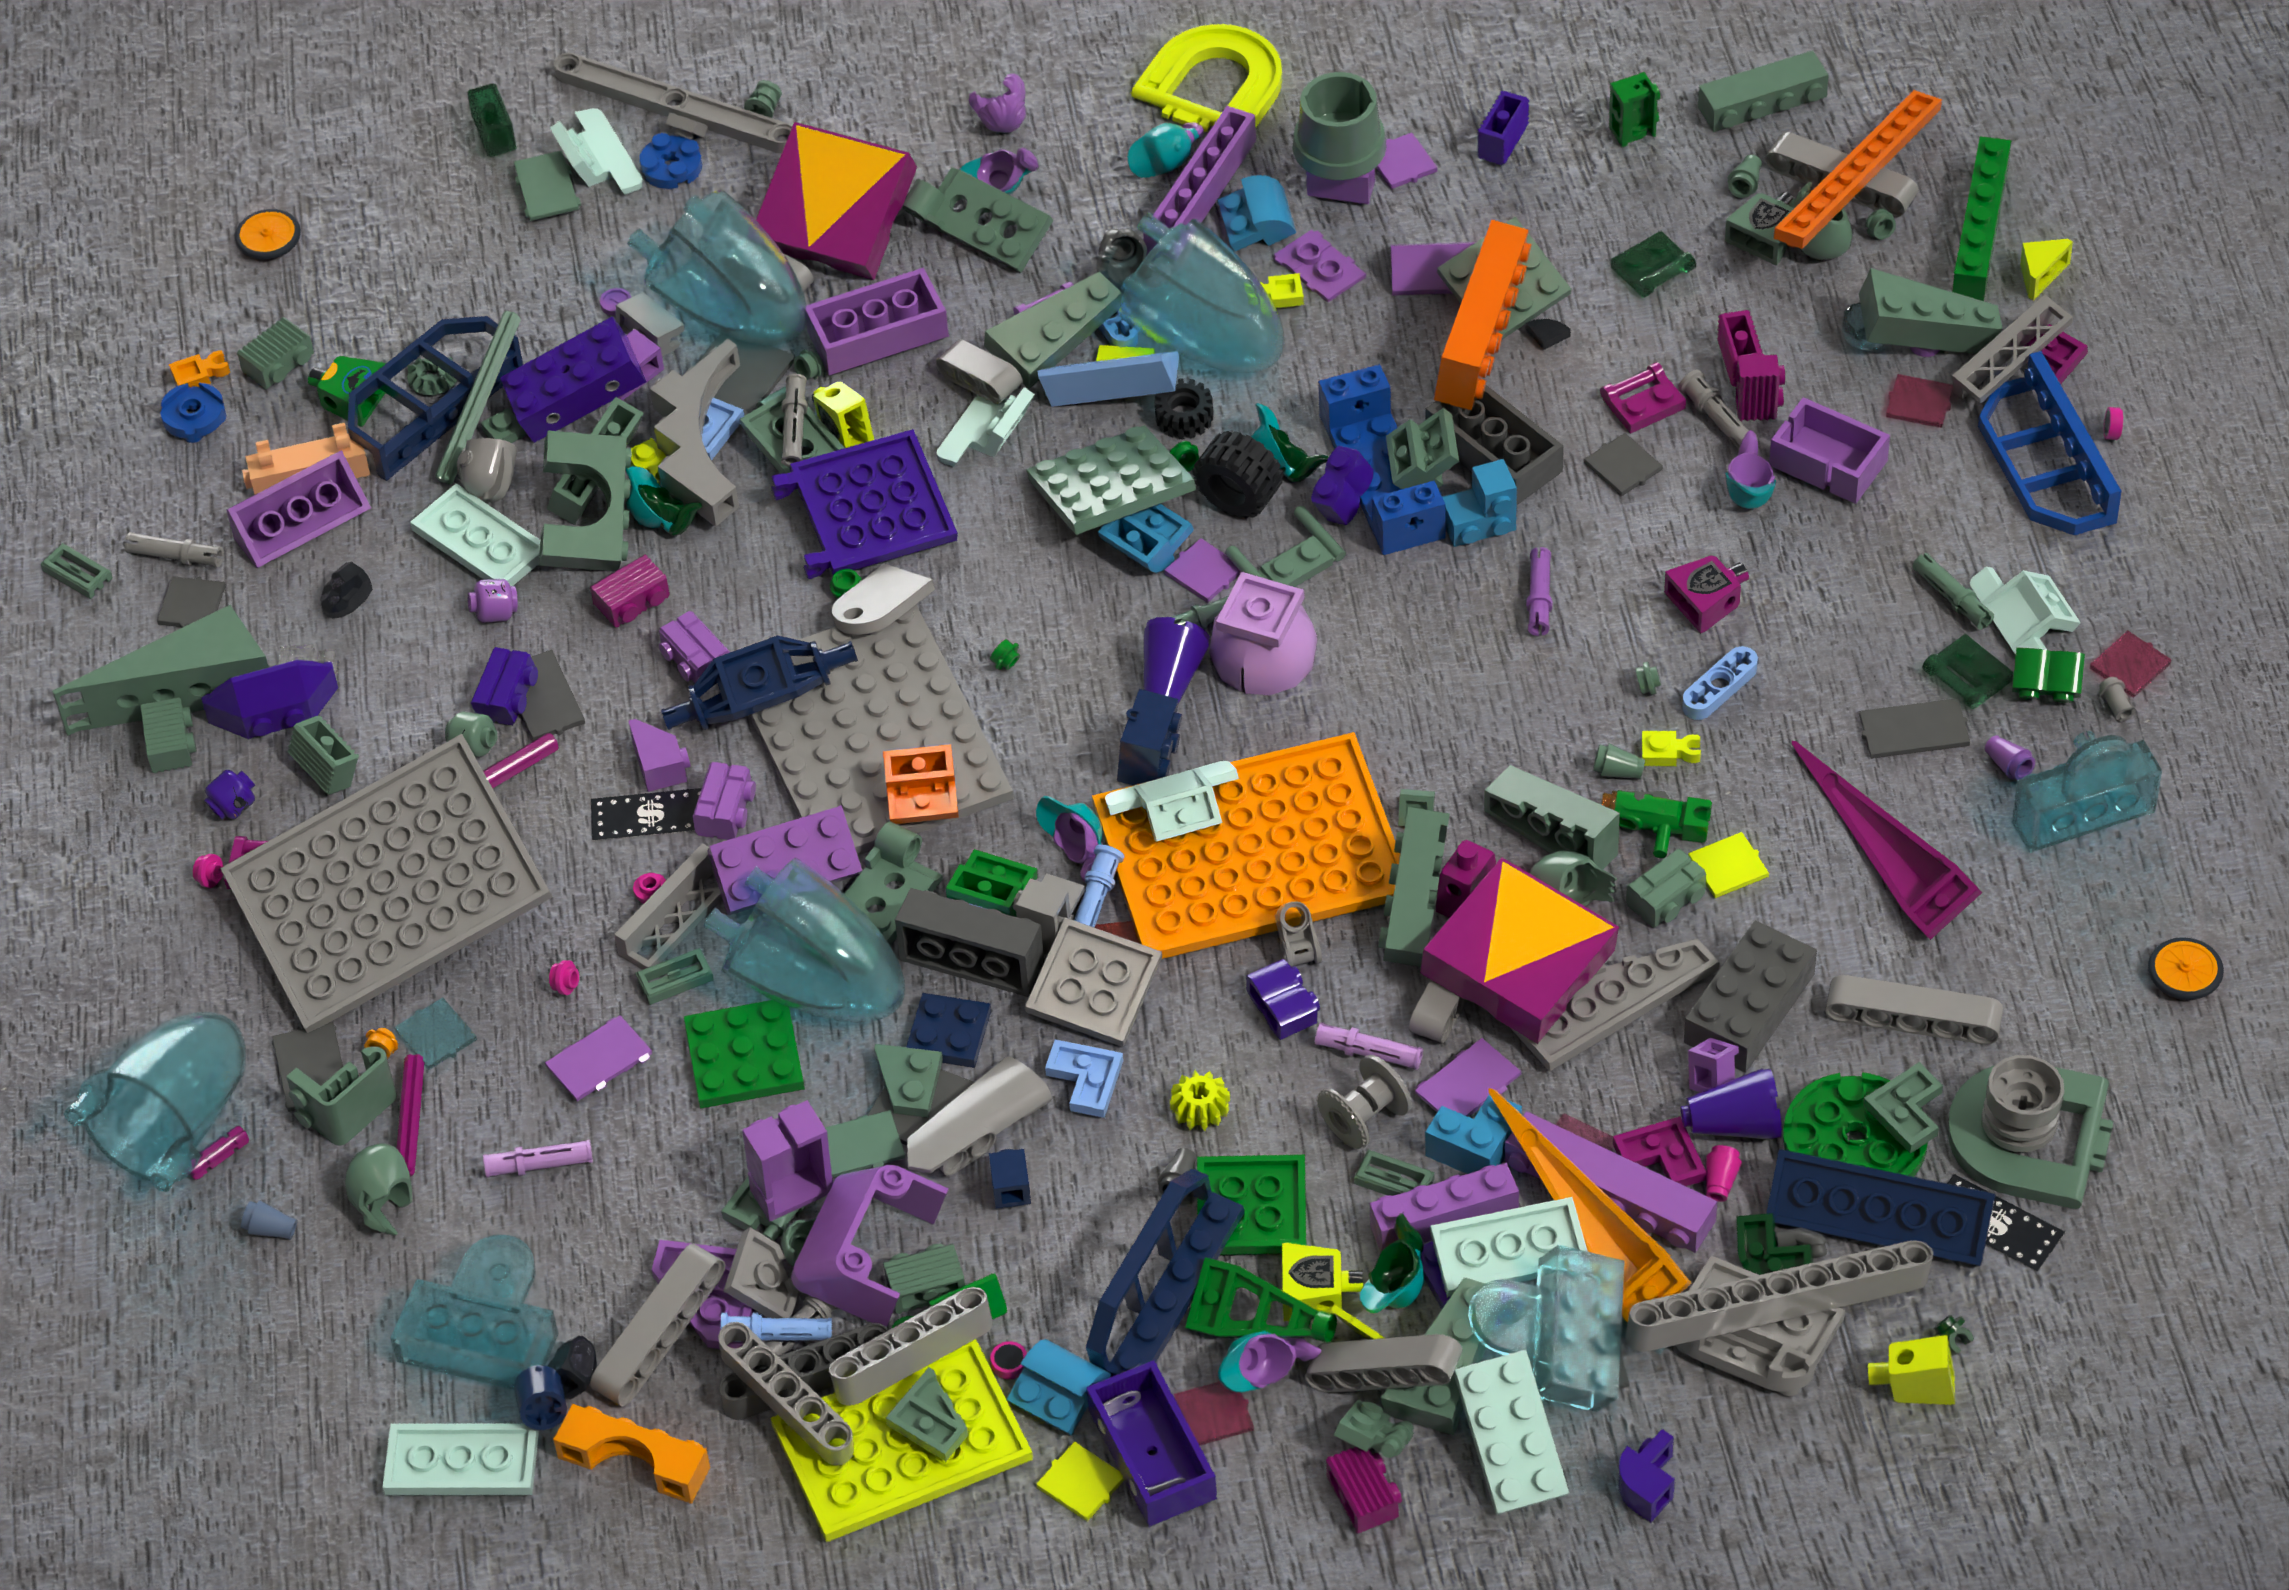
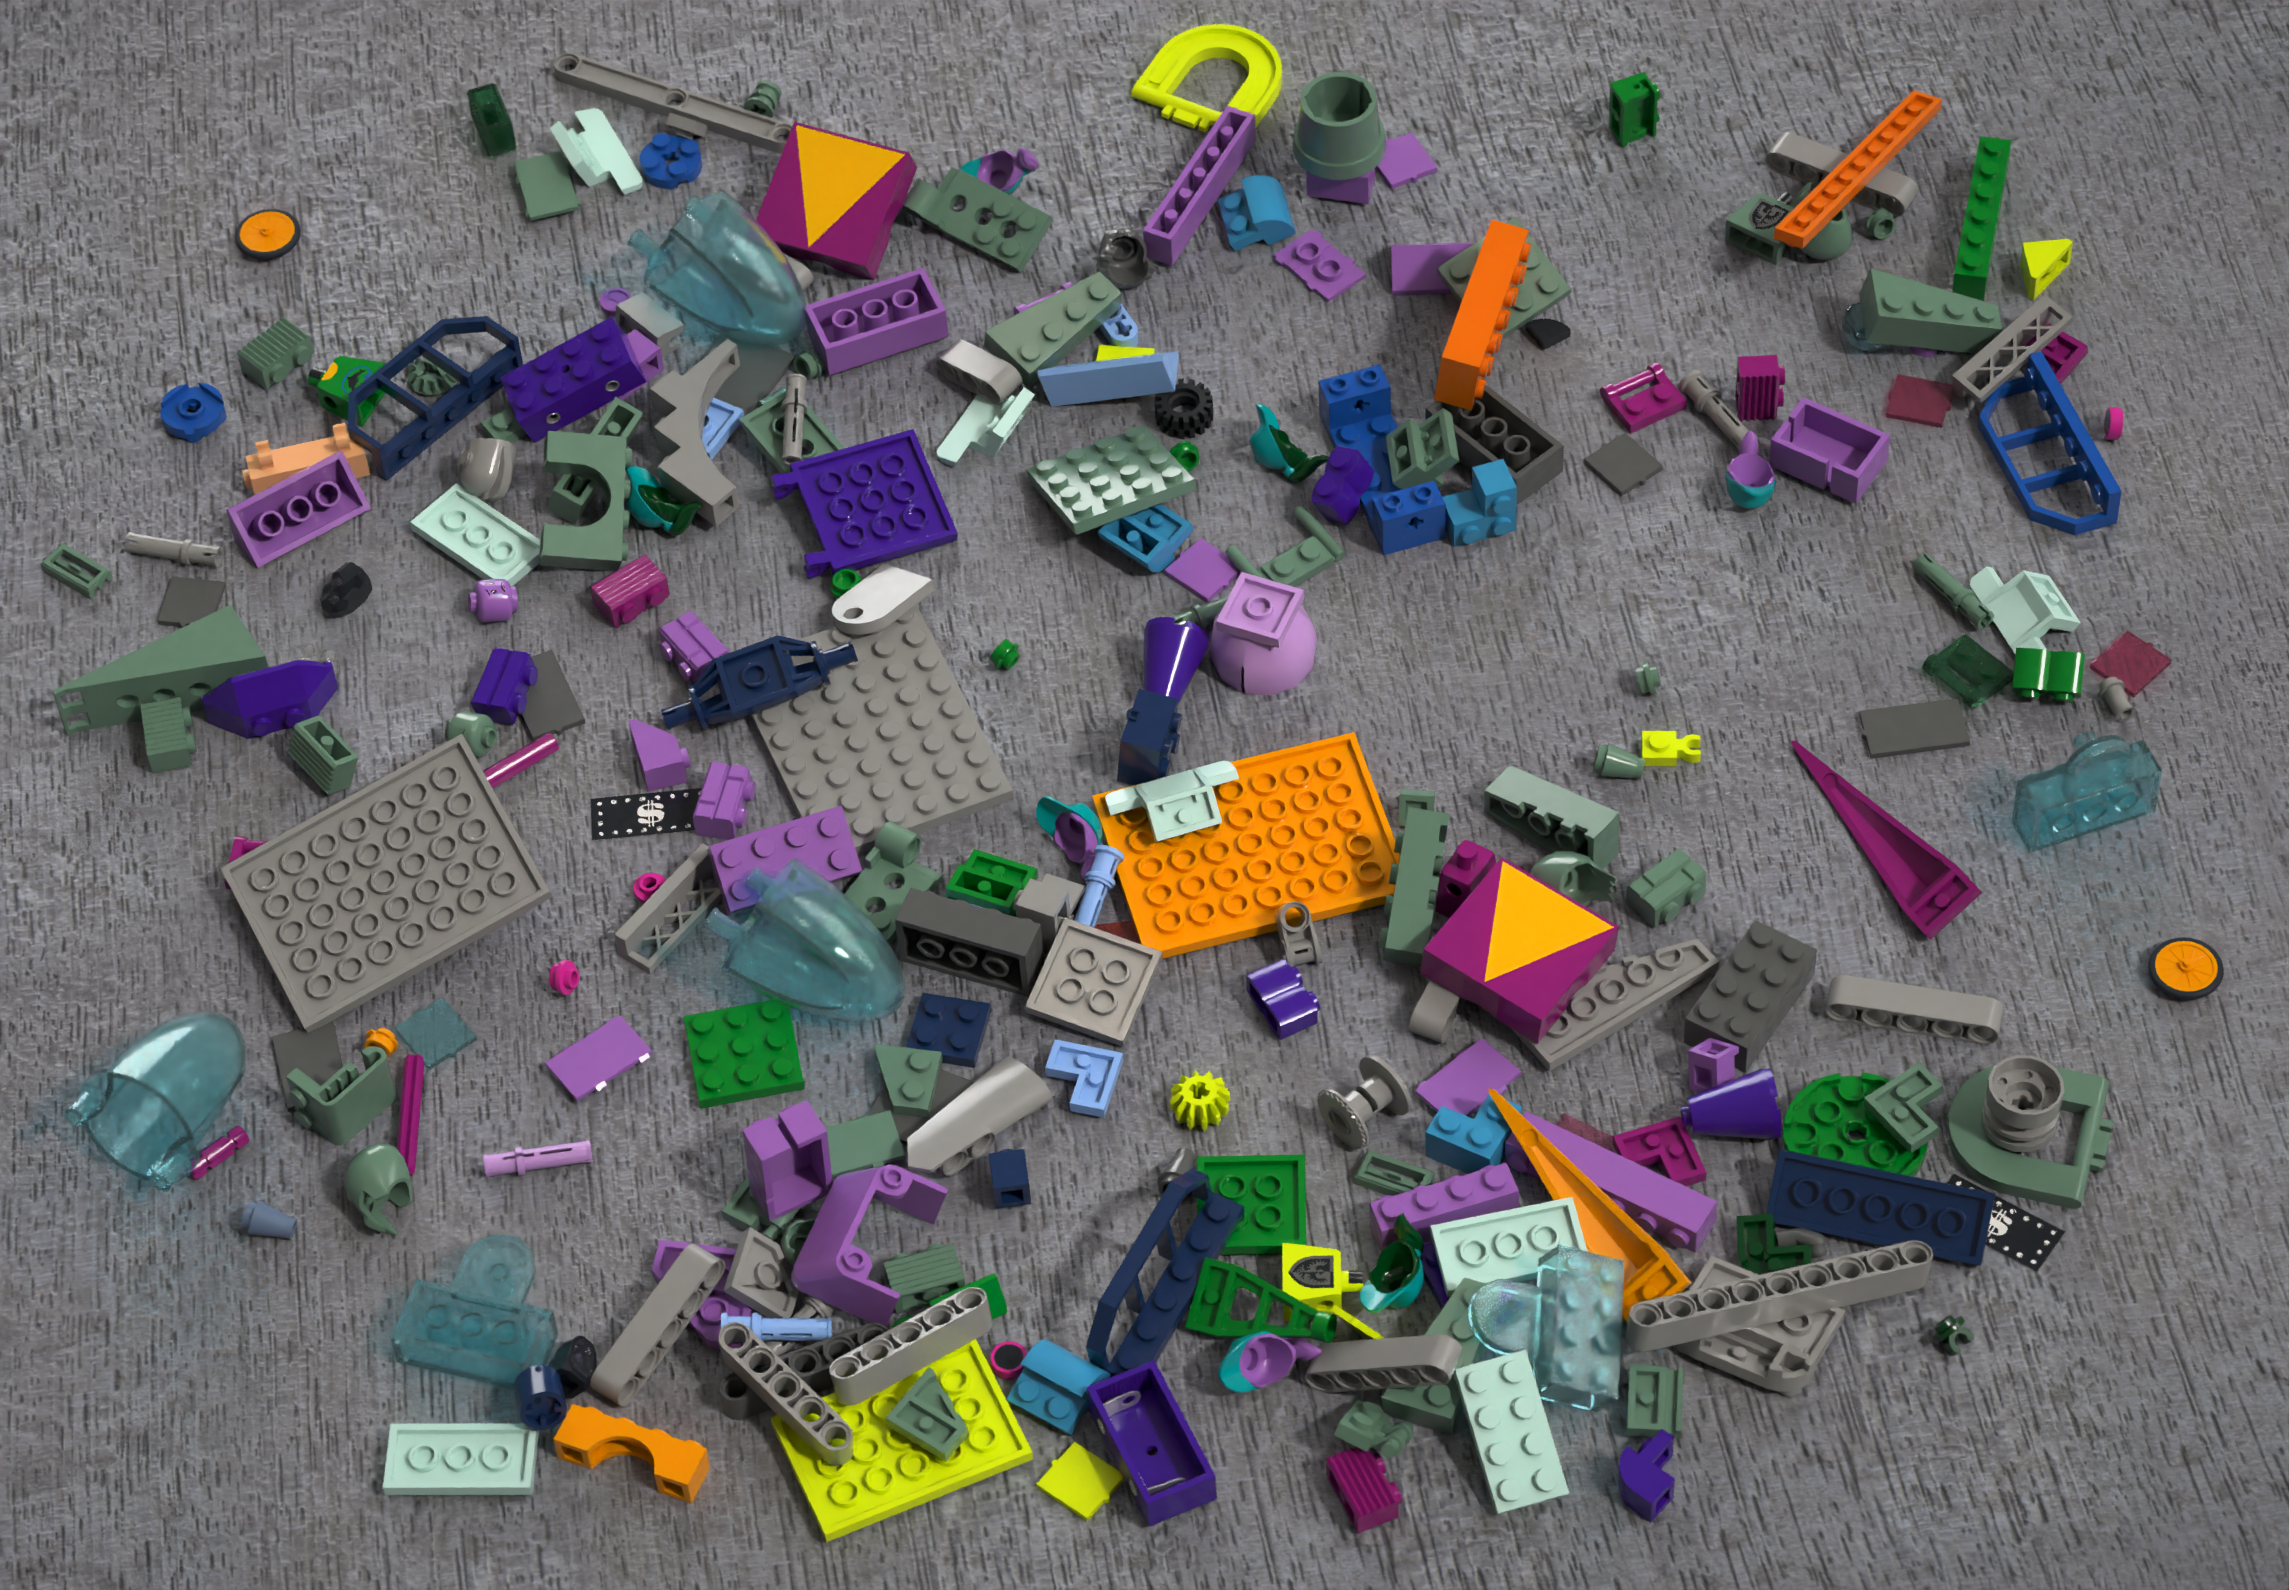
(195, 370): light orange plate -> none
(207, 870): dark pink plate -> none
(230, 794): dark purple head -> none
(478, 395): sand green axle -> none
(648, 456): neon yellow plate -> none
(677, 980): sand green tile -> none
(841, 410): neon yellow torso -> none
(920, 784): orange brick -> none
(1005, 111): medium lavender hair -> none
(1163, 149): teal hair -> none
(1201, 300): clear light blue windscreen -> none
(1214, 1412): clear pink piece -> none
(1237, 474): black tyre -> none
(1285, 290): neon yellow plate -> none
(1357, 1043): lavender pin -> none
(1502, 127): dark purple brick -> none
(1539, 601): medium lavender pin -> none
(1649, 257): clear green plate -> none
(1654, 1400): none -> sand green plate
(1661, 815): green piece -> none
(1705, 590): magenta torso -> none
(1717, 696): light blue beam -> none
(1721, 1170): dark pink cone -> none
(1729, 864): neon yellow piece -> none
(1737, 338): magenta brick -> none
(1745, 177): sand green cone -> none
(1763, 91): sand green brick -> none
(1918, 1371): neon yellow torso -> none
(2011, 758): medium lavender cone -> none

